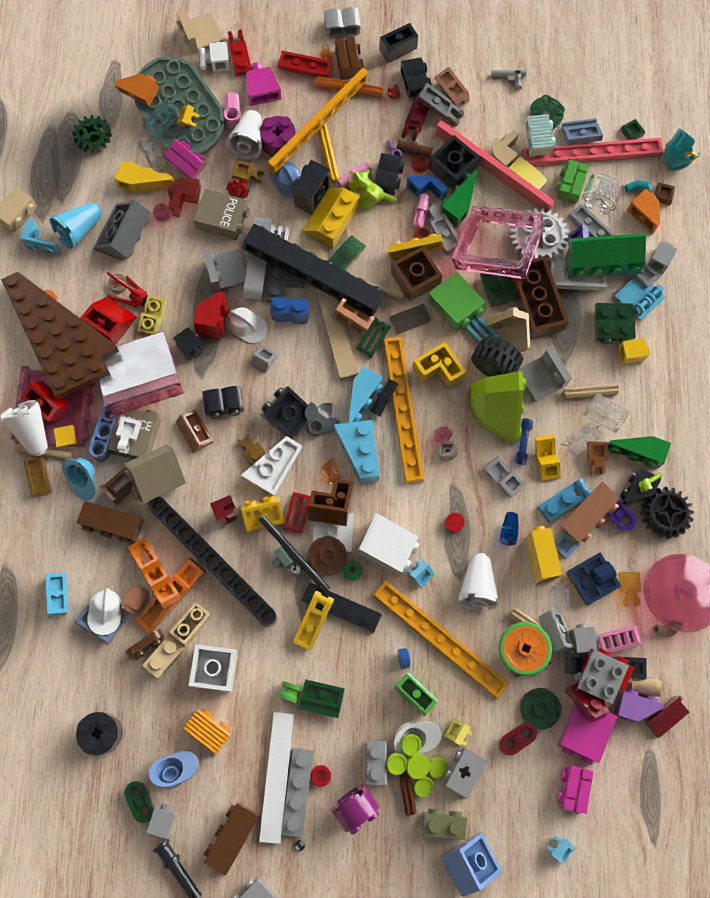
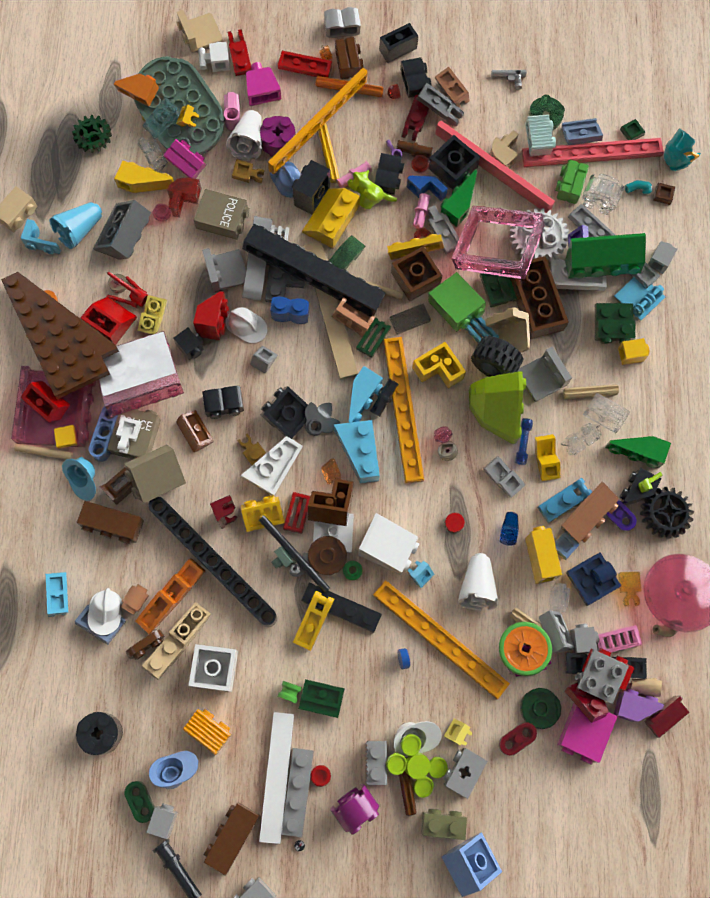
(27, 426): white cone -> none
(37, 476): pearl gold plate -> none
(154, 572): orange slope -> none
(237, 189): red gear -> none
(416, 694): bright green brick -> none
(528, 172): light yellow slope -> none
(562, 851): medium azure tile -> none
(575, 789): dark pink brick -> none
(597, 452): dark orange plate -> none
(646, 210): orange slope -> none

